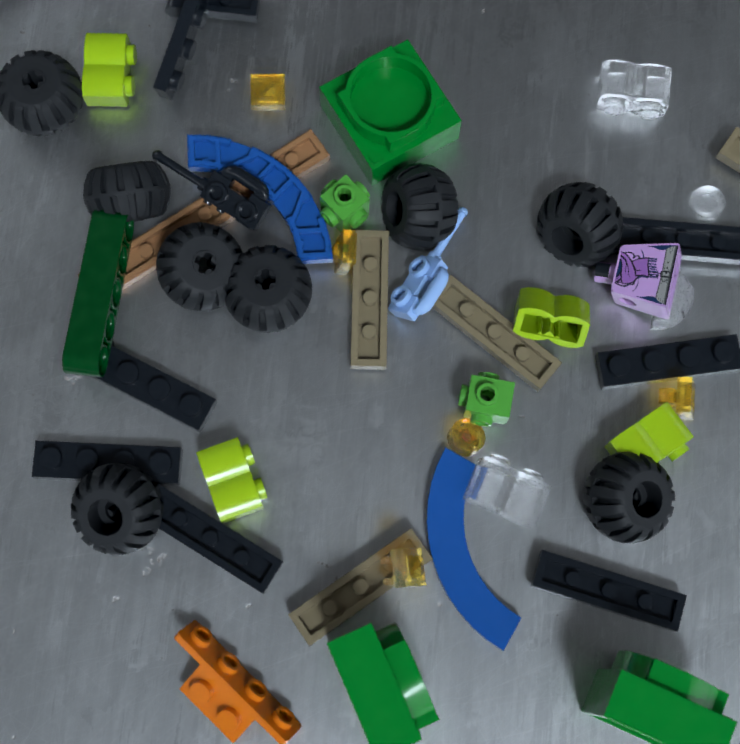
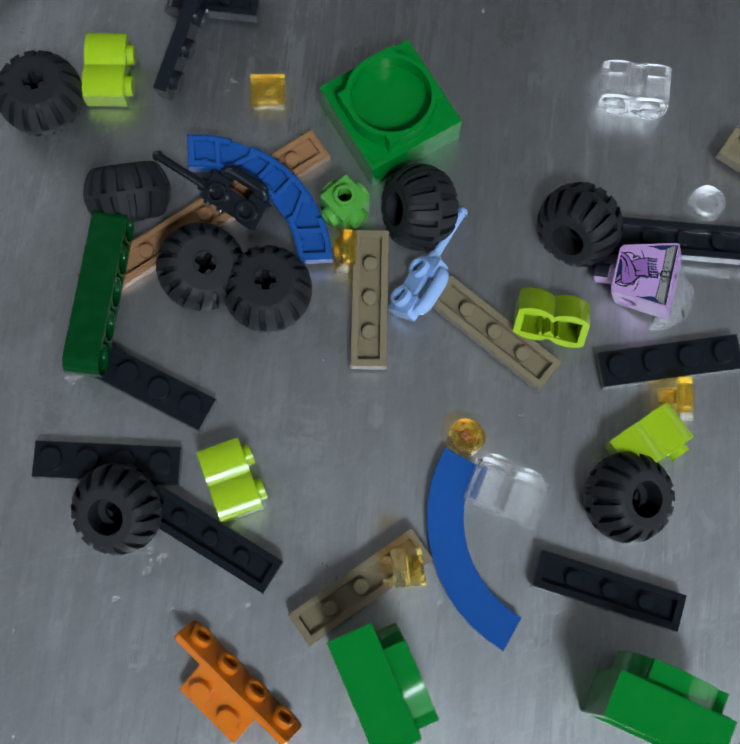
(496, 391): bright green brick -> none

